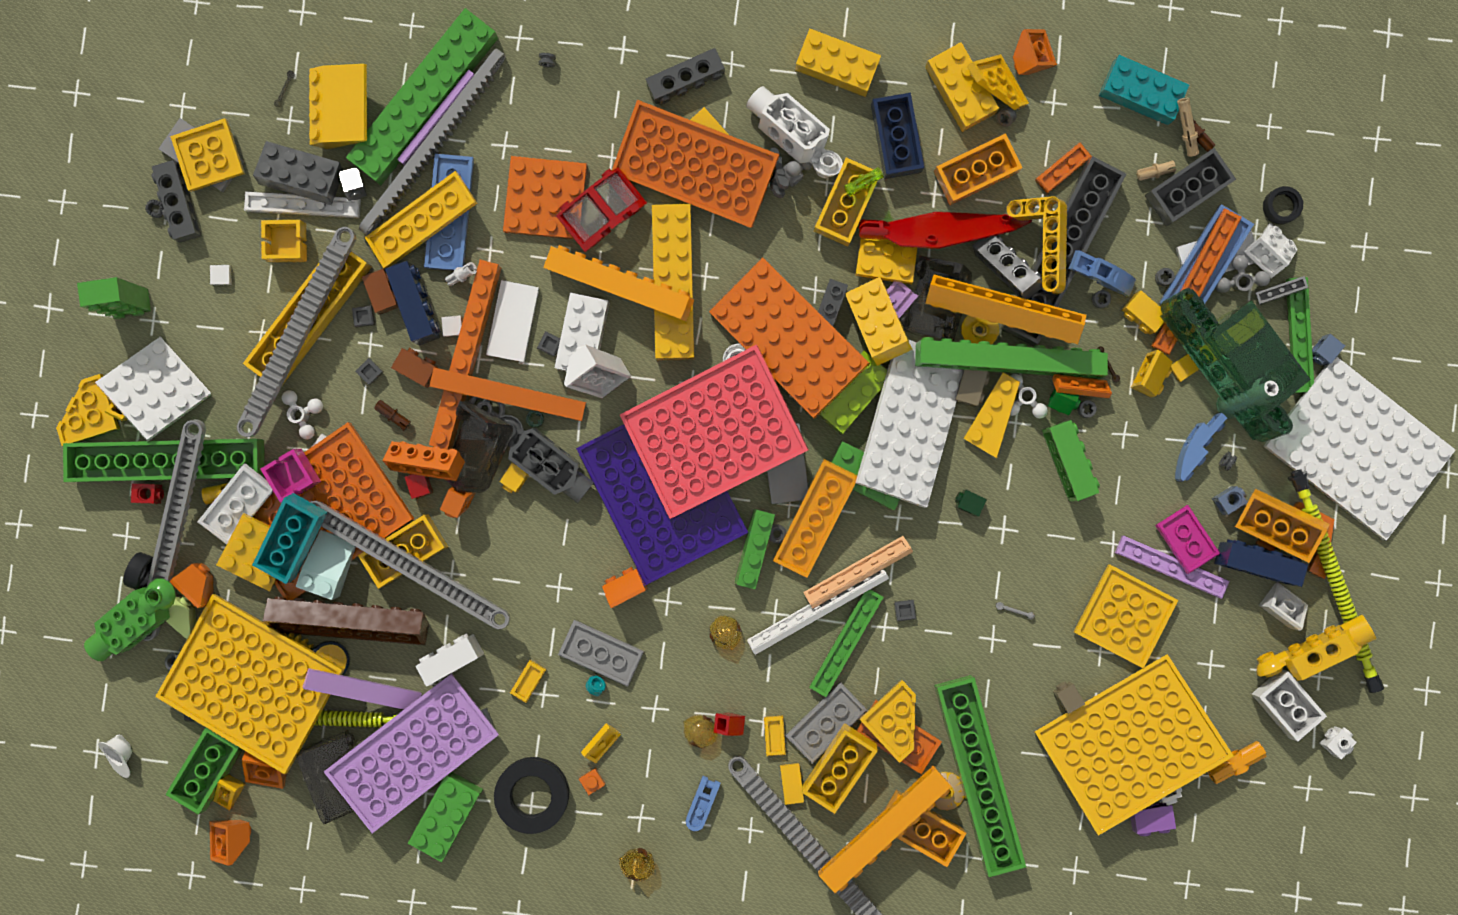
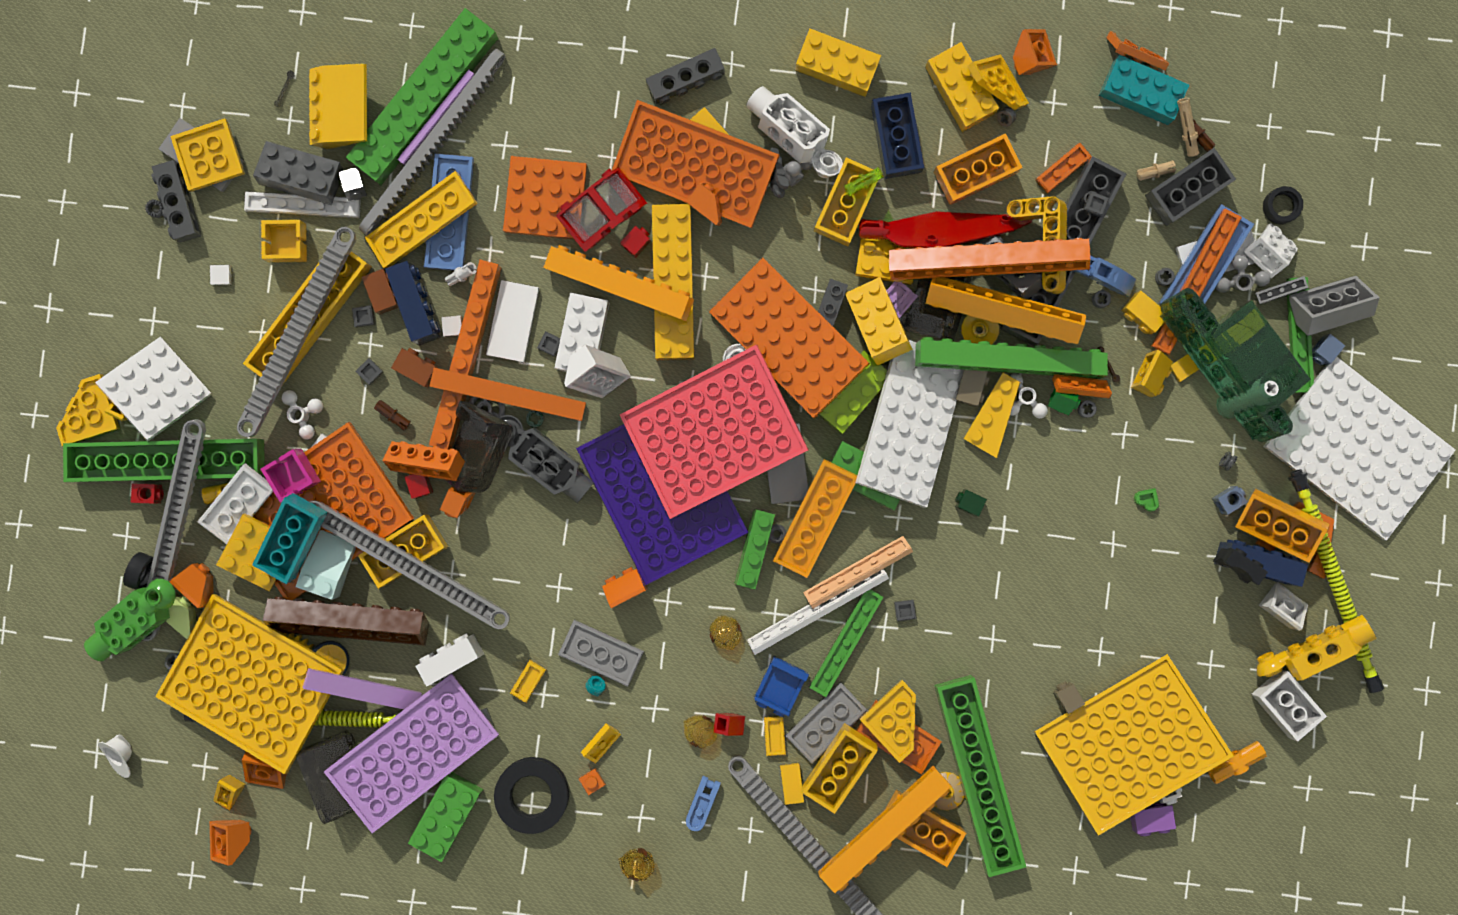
(114, 297): bright green brick -> none
(204, 767): bright green brick -> none
(513, 478): yellow brick -> none
(547, 60): dark grey bush -> none
(636, 241): none -> red brick
(706, 202): none -> orange slope
(780, 686): none -> blue panel
(989, 259): none -> orange brick
(1000, 606): light grey hinge -> none
(1071, 461): bright green brick -> none
(1096, 204): none -> dark grey tile
(1125, 616): yellow plate -> none
(1127, 47): none -> orange wing
(1147, 499): none -> bright green tile
(1171, 567): lavender tile -> none
(1187, 539): dark pink tile -> none
(1192, 452): medium blue slope -> none
(1241, 565): none -> black brick
(1333, 305): none -> light grey slope
(1338, 742): white brick -> none

